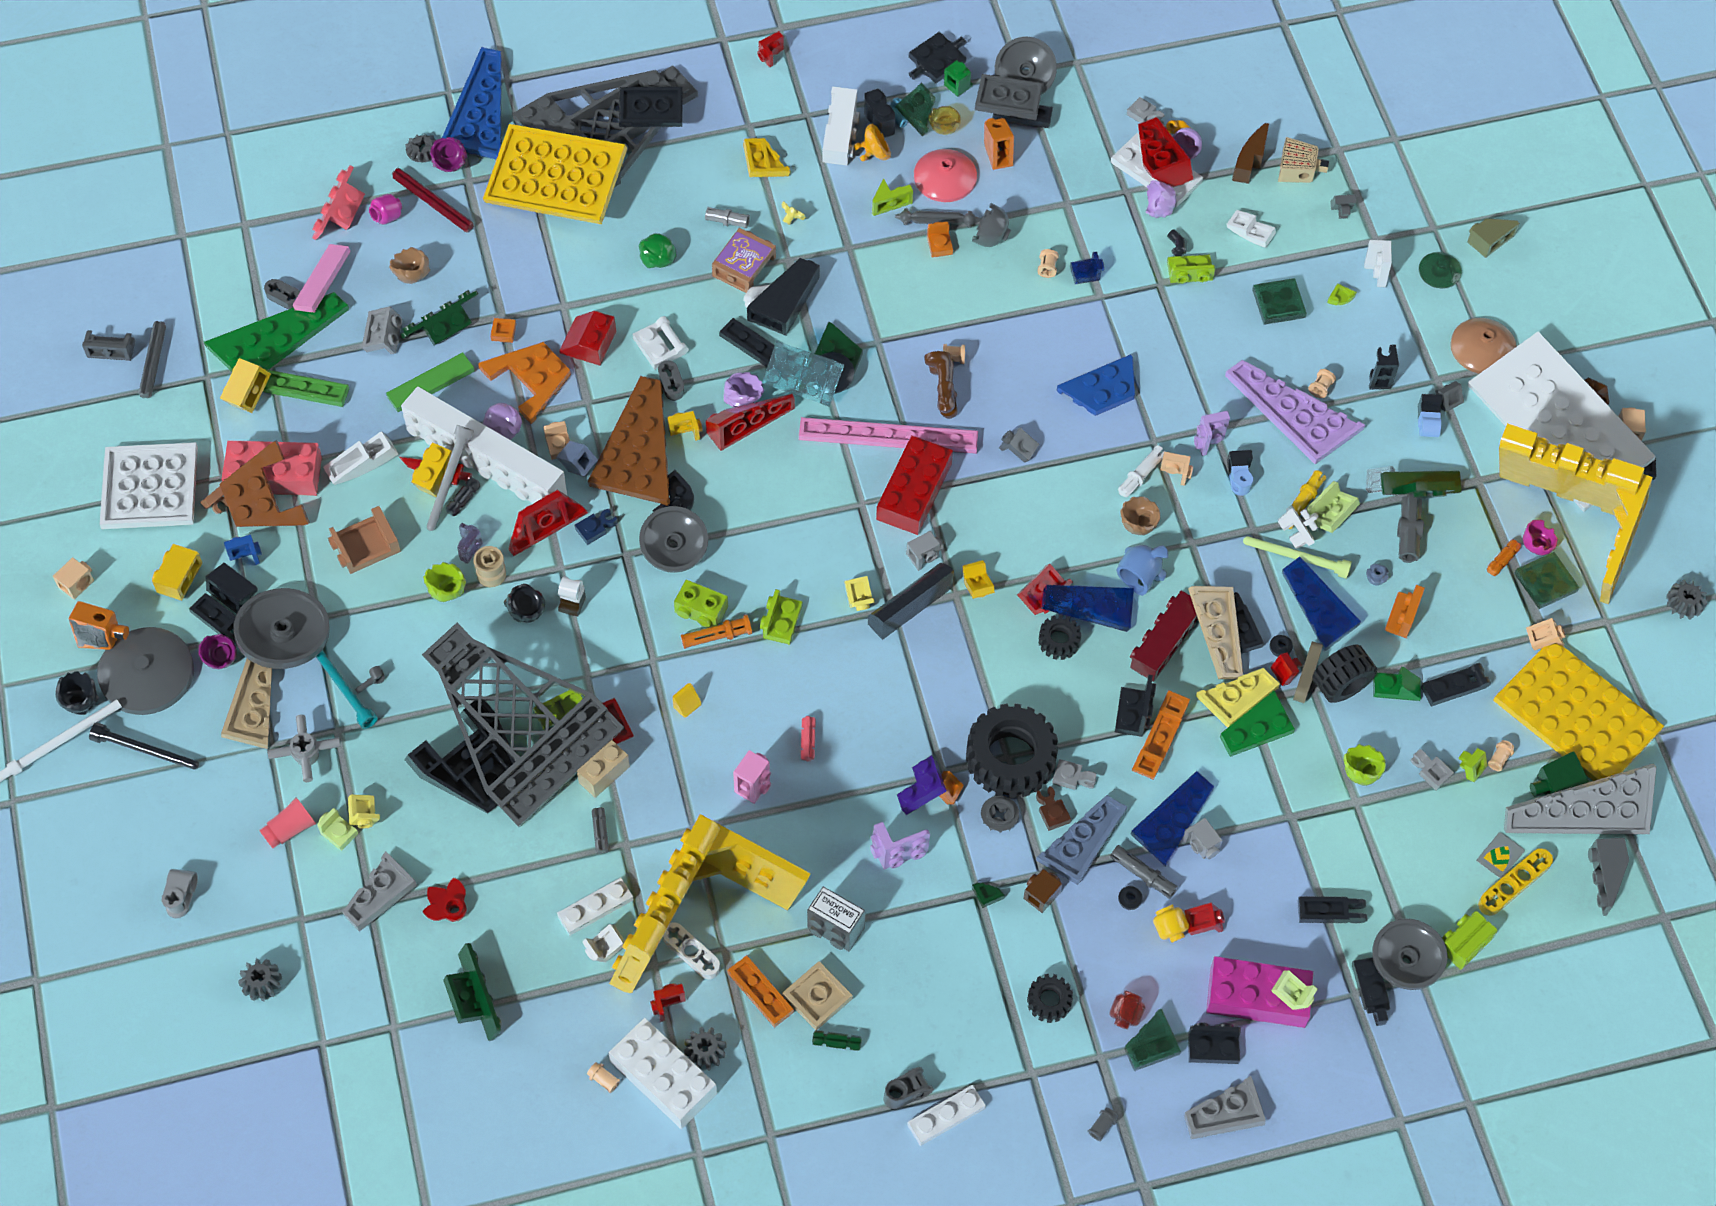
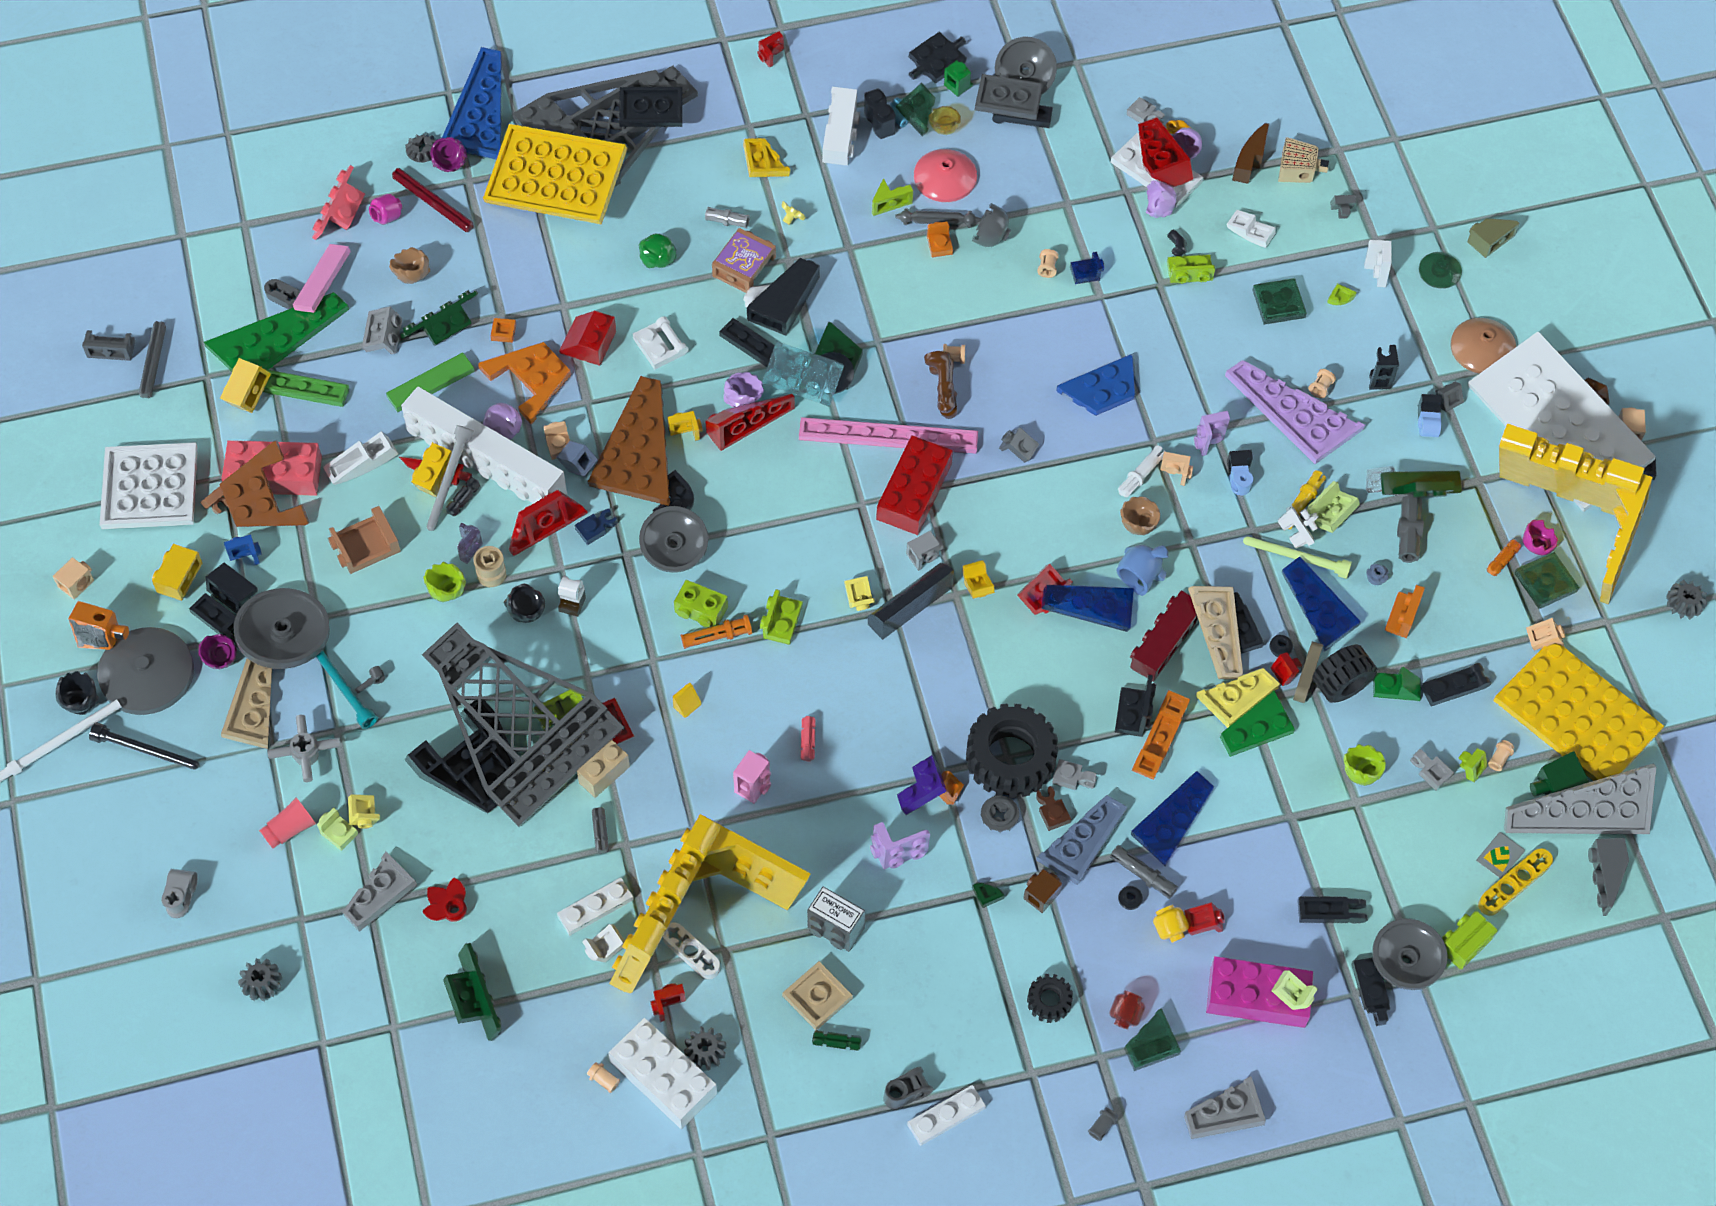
(674, 379): dark grey beam -> none
(760, 991): orange plate -> none
(874, 144): light orange hair -> none
(998, 134): orange torso -> none
(1061, 625): black tyre -> none
(1203, 839): light grey brick -> none
(1214, 1044): black bracket -> none

